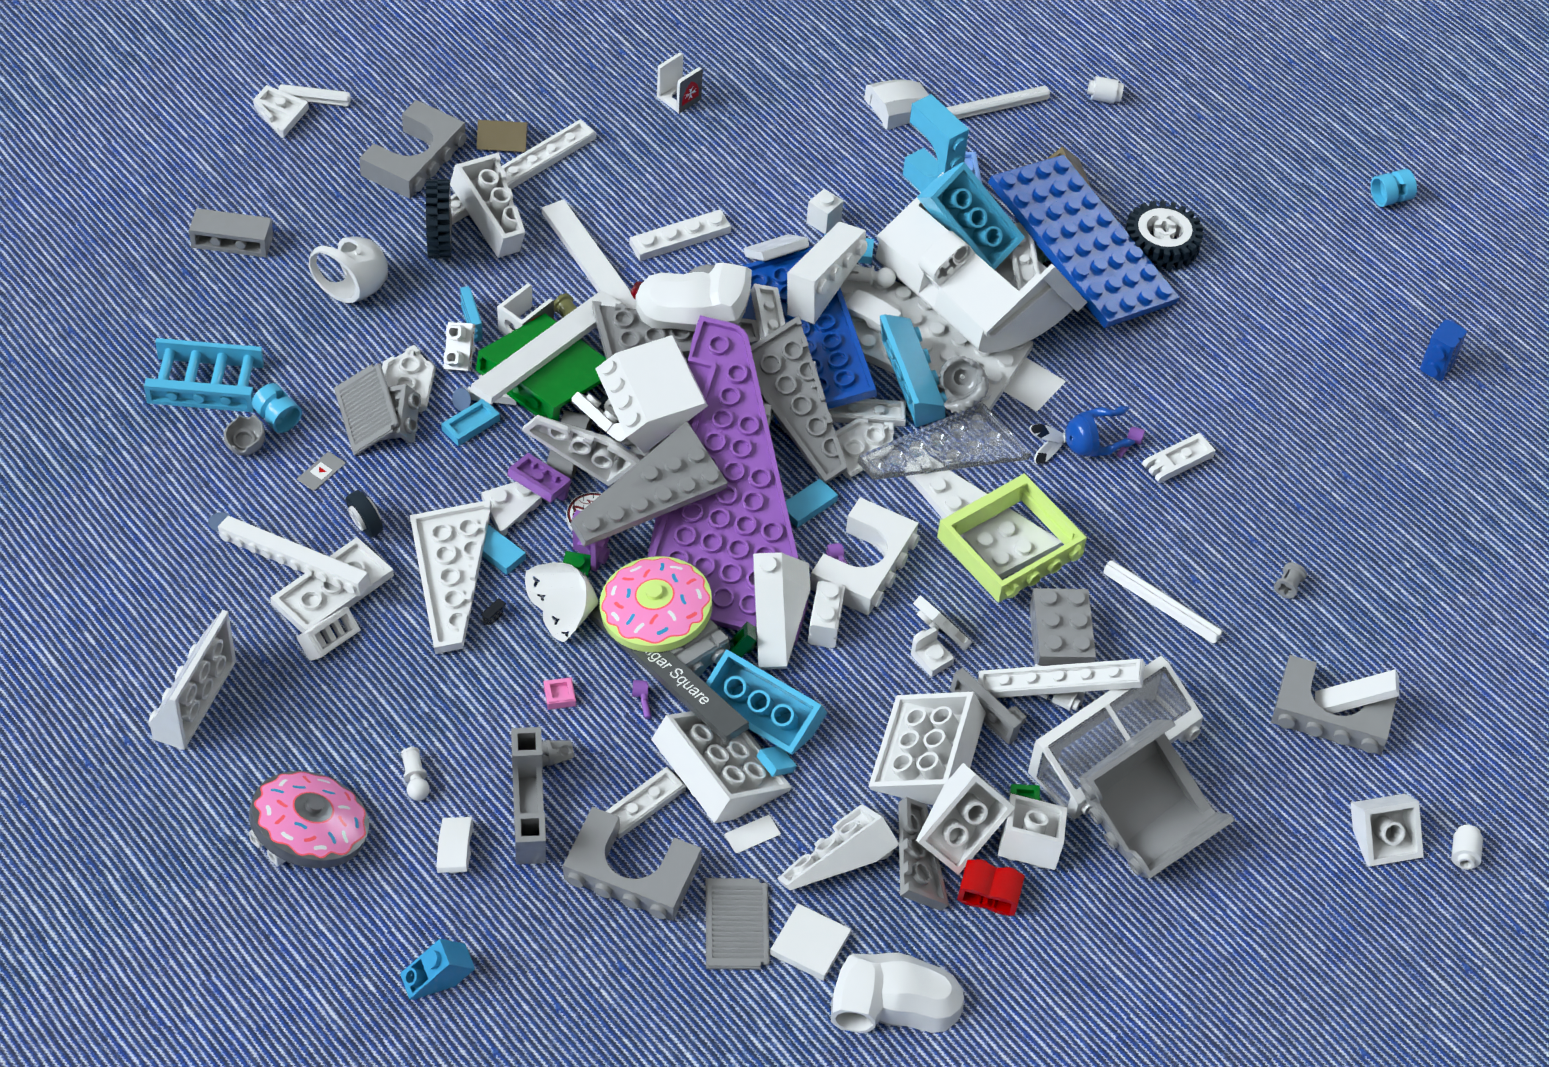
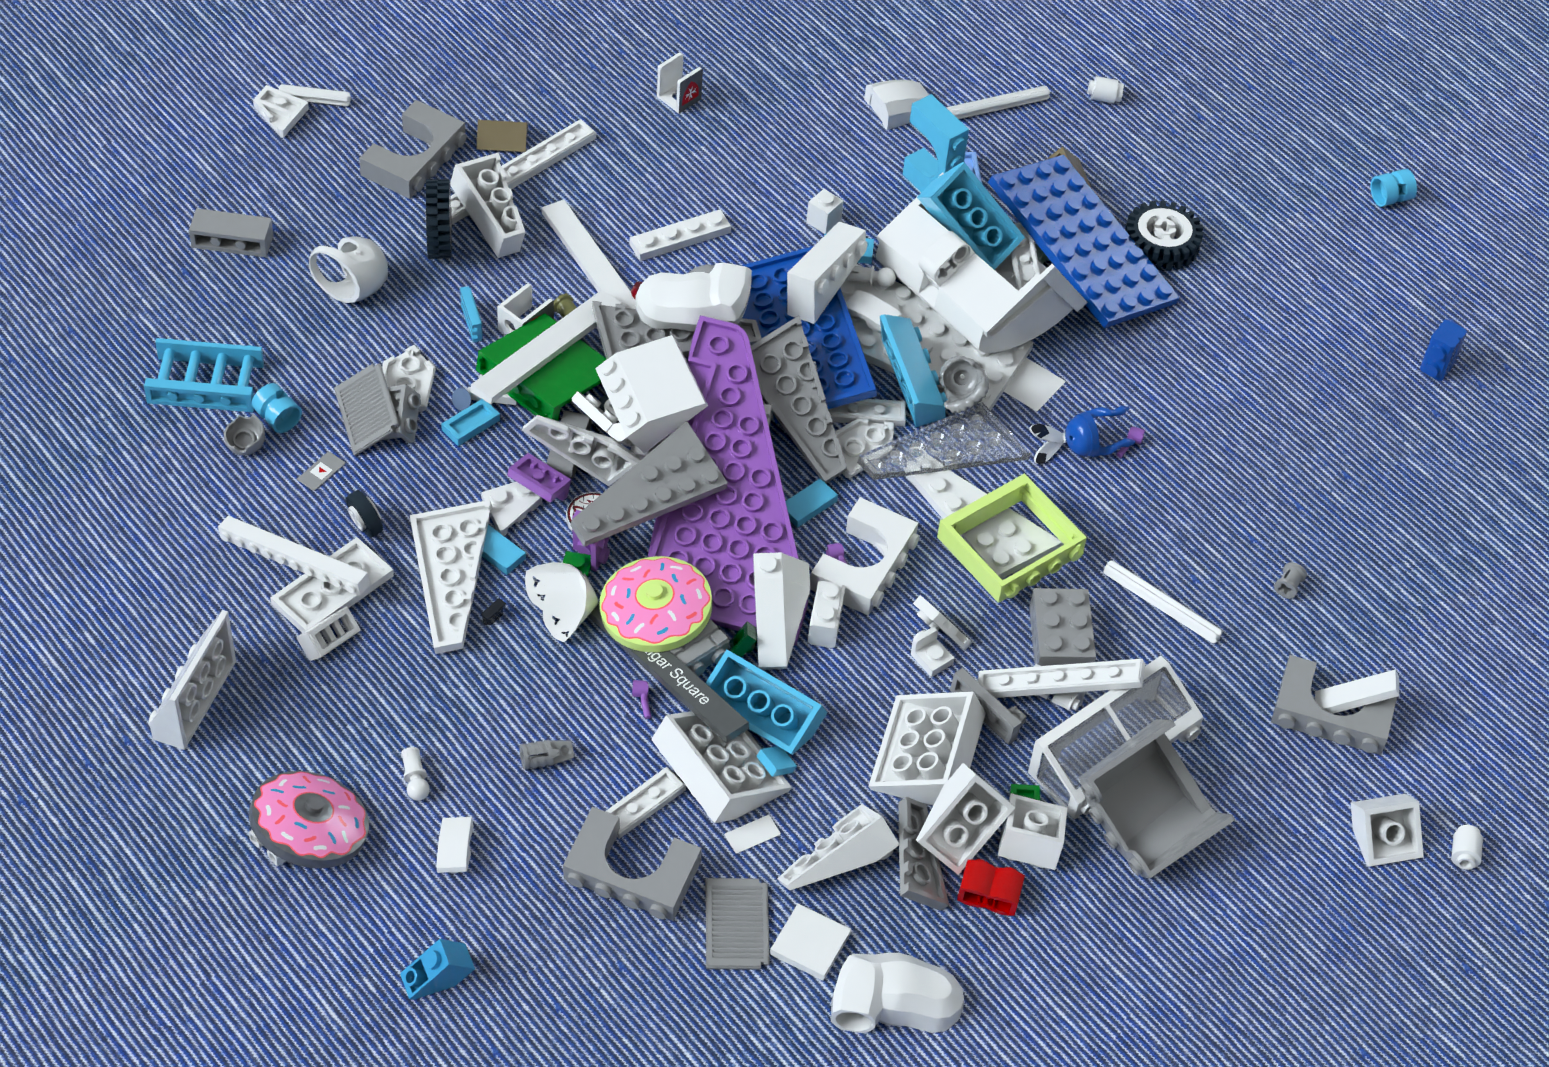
(216, 519): sand blue sticker -> none
(459, 346): white hips -> none
(528, 795): light grey arch -> none
(559, 693): bright pink tile -> none
(767, 309): white plate -> none
(776, 247): white tile -> none
(1179, 458): white hinge -> none

